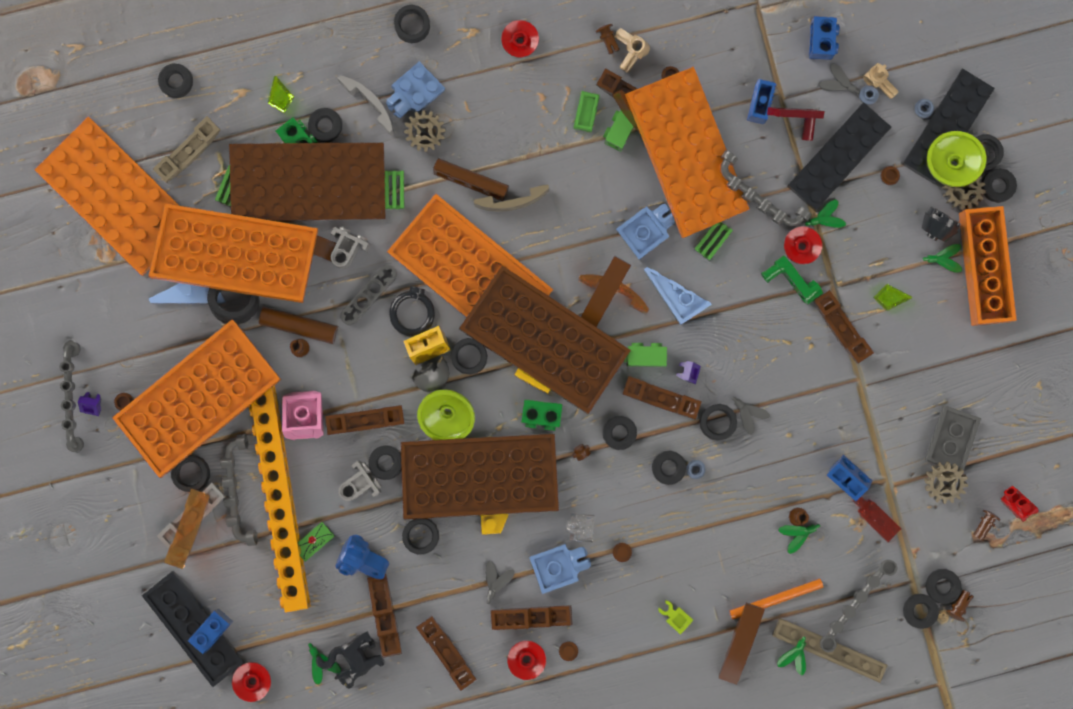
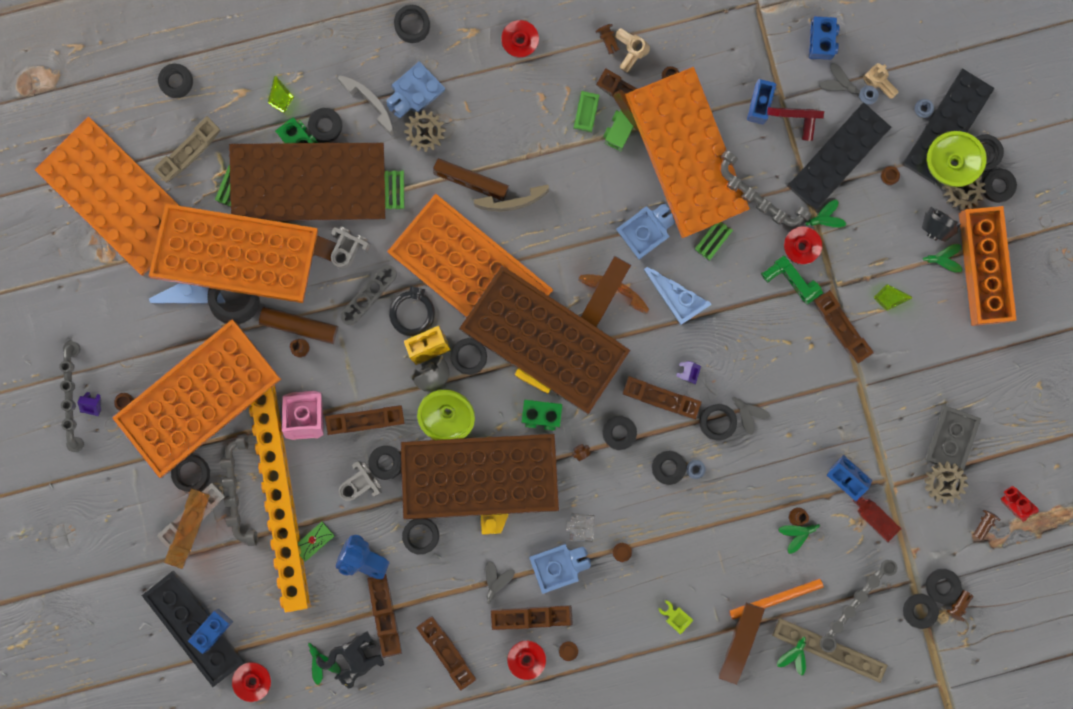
(646, 355): bright green brick -> none

